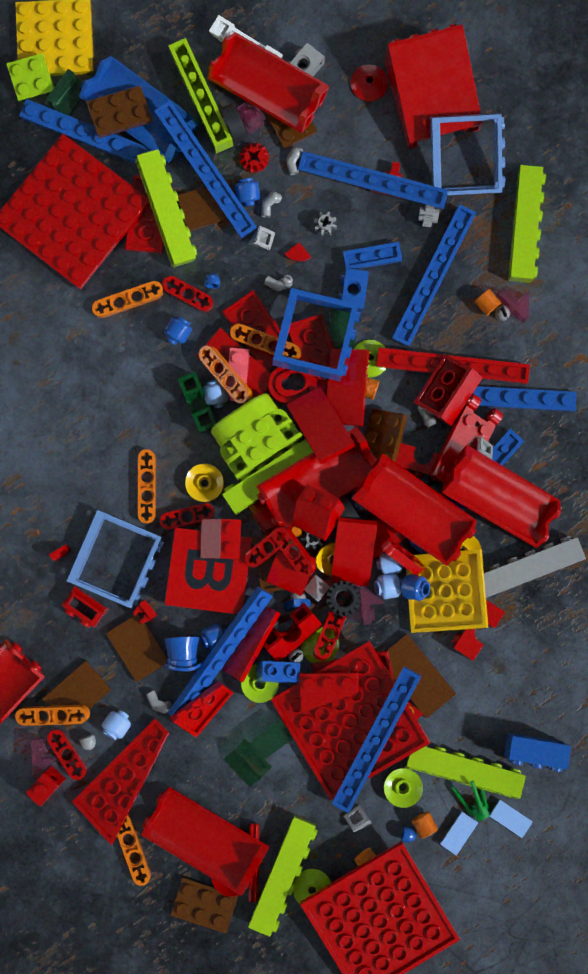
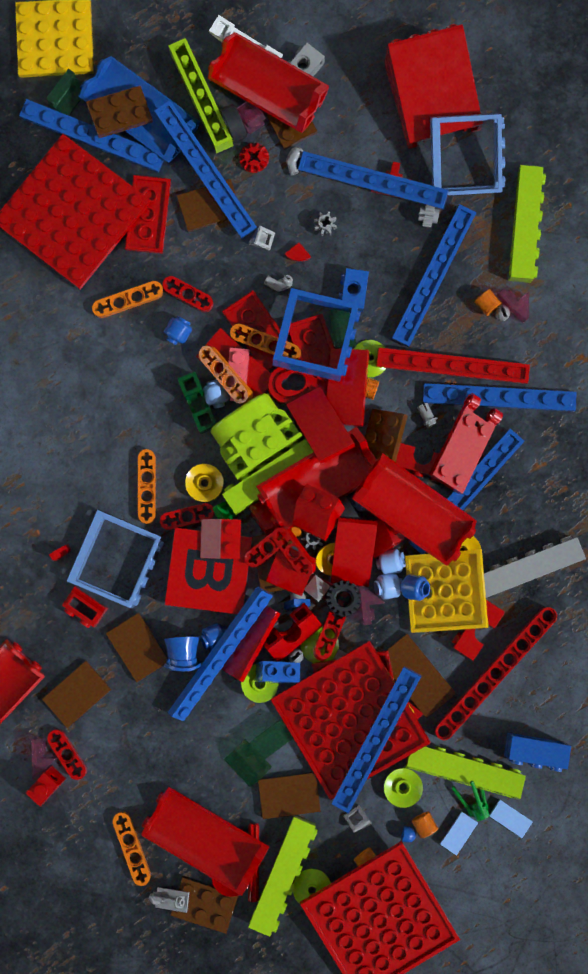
(30, 76): lime plate -> none
(53, 718): orange beam -> none
(88, 742): light grey hinge -> none
(115, 789): red wing -> none
(116, 724): light blue head -> none
(149, 613): red tile -> none
(157, 705): light grey arm -> none
(165, 208): lime brick -> none
(170, 899): none -> light grey hinge
(202, 709): red wing -> none
(212, 281): blue hinge -> none
(224, 511): none -> green plate
(247, 191): blue head -> none
(268, 201): light grey arm -> none
(289, 795): none -> reddish brown tile
(326, 687): red wing -> none
(369, 91): red dish -> none
(372, 256): blue plate -> none
(402, 556): red beam -> none
(448, 389): red slope -> none
(484, 447): light grey slope -> none
(499, 663): none -> red beam
(501, 496): red cylinder -> none

